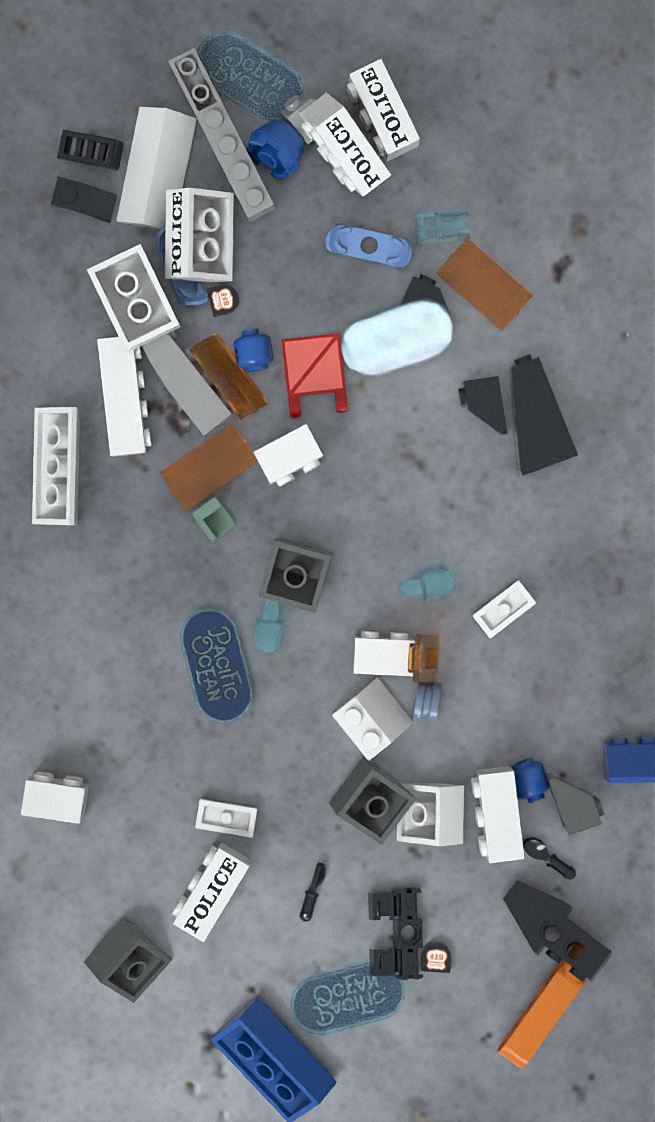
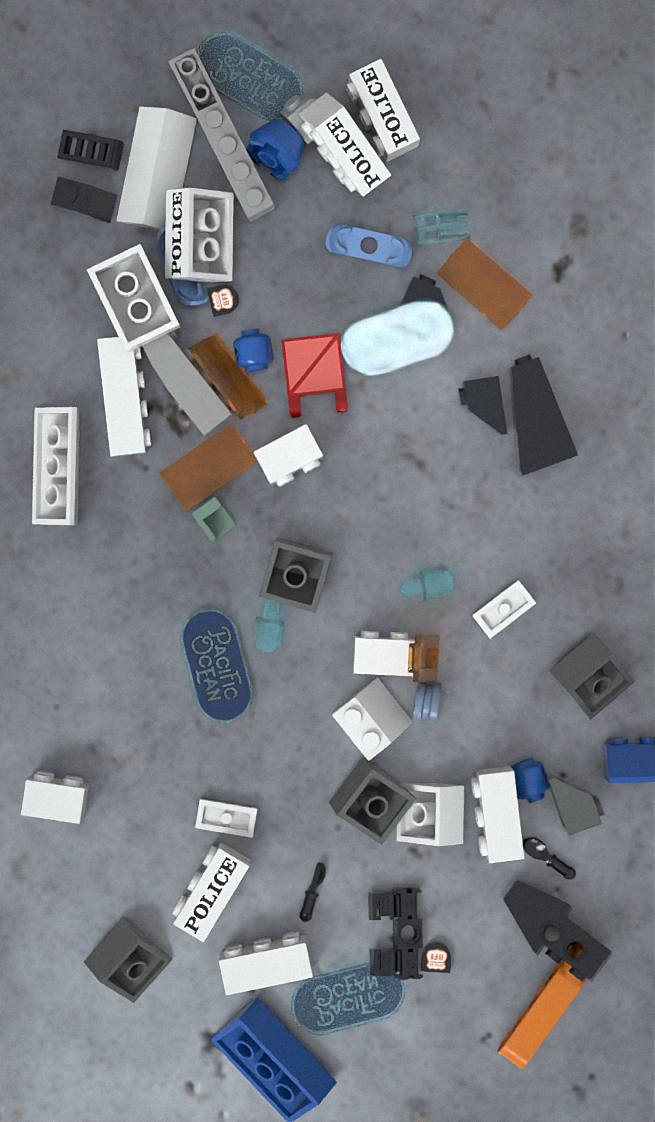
(265, 963): none -> white brick
(592, 676): none -> dark grey slope

